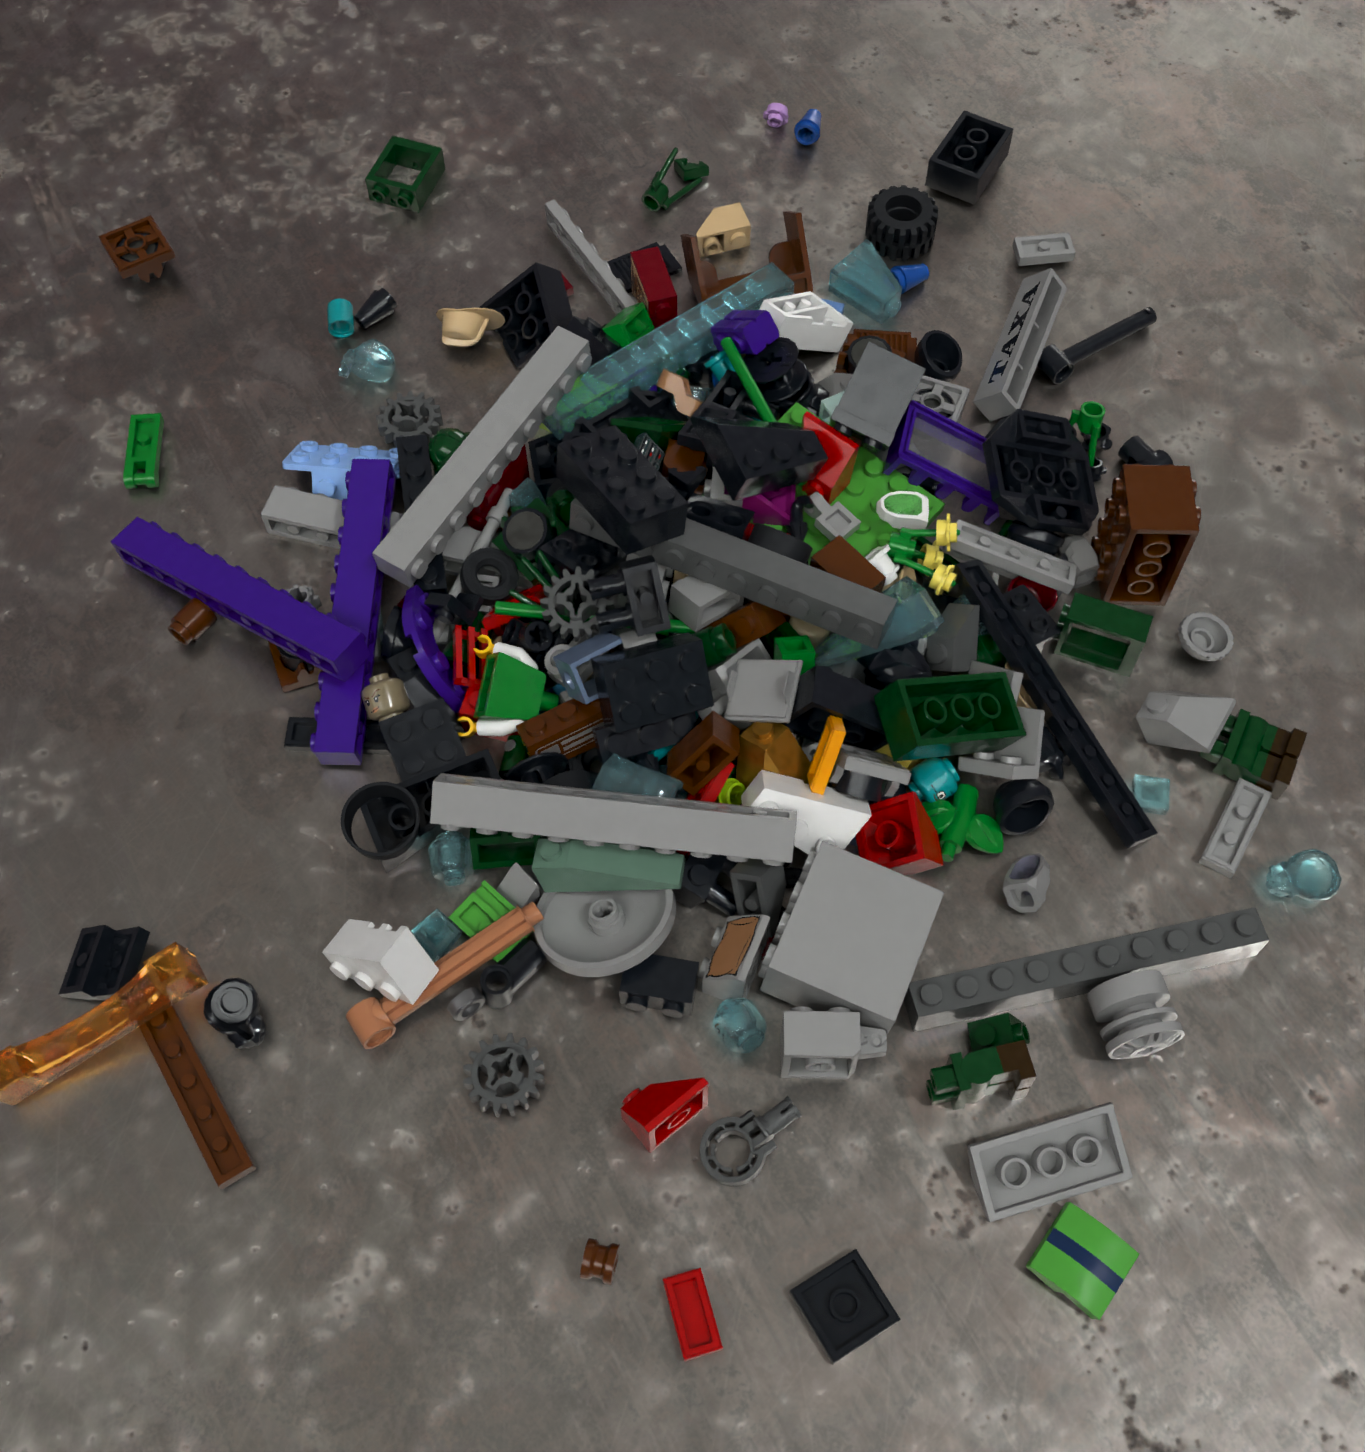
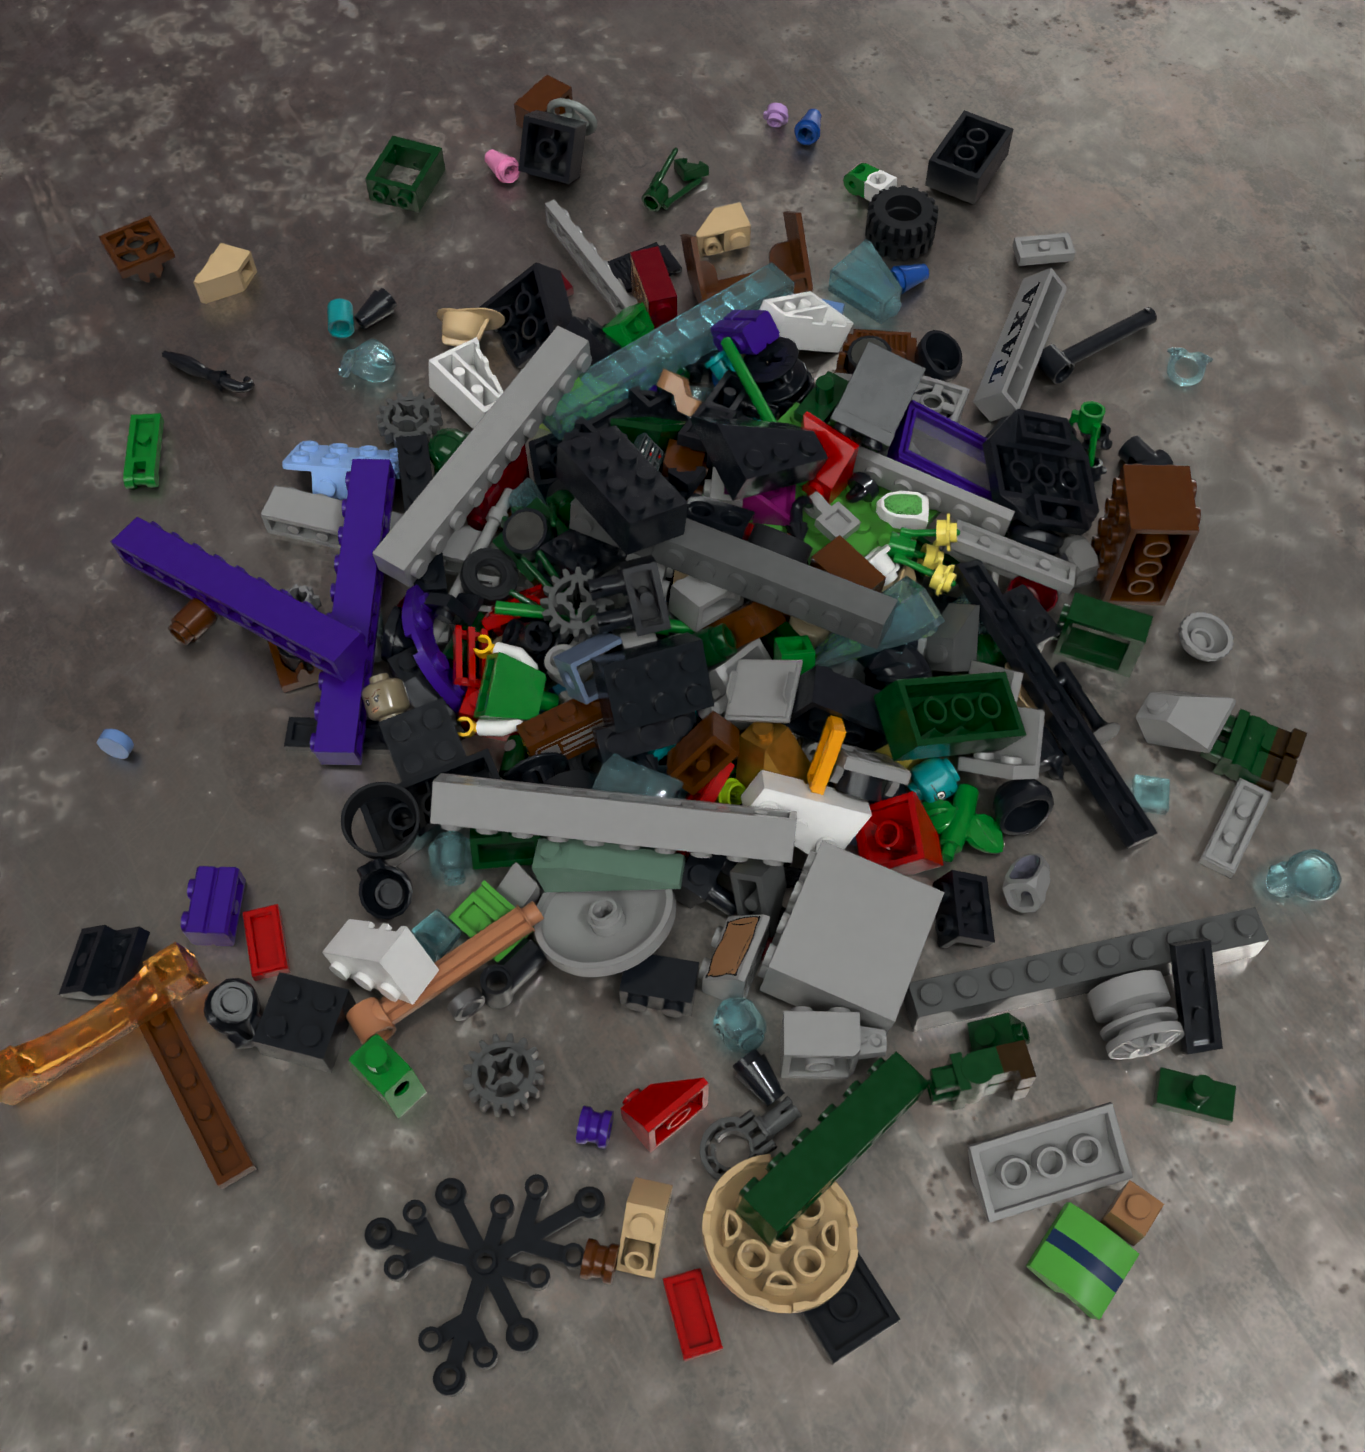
(115, 743): none -> medium blue tile
(214, 906): none -> dark purple brick
(218, 378): none -> black piece
(225, 273): none -> tan slope
(266, 942): none -> red tile
(304, 1022): none -> black brick
(383, 1072): none -> green torso
(384, 889): none -> black piece
(465, 381): none -> white wedge
(502, 166): none -> bright pink cone
(527, 1239): none -> black plant
(539, 97): none -> reddish brown brick
(555, 143): none -> black piece
(594, 1127): none -> dark purple wheel
(644, 1227): none -> tan slope
(758, 1077): none -> black cone
(790, 1273): none -> tan brick
(823, 397): none -> dark green tile
(831, 1148): none -> dark green brick
(861, 488): none -> black tile
(867, 181): none -> leg
(941, 495): none -> light grey plate
(964, 910): none -> black bracket
(1101, 729): none -> black piece
(1132, 1213): none -> medium nougat brick
(1194, 1096): none -> dark green tile
(1196, 995): none -> black plate
(1200, 358): none -> clear light blue piece

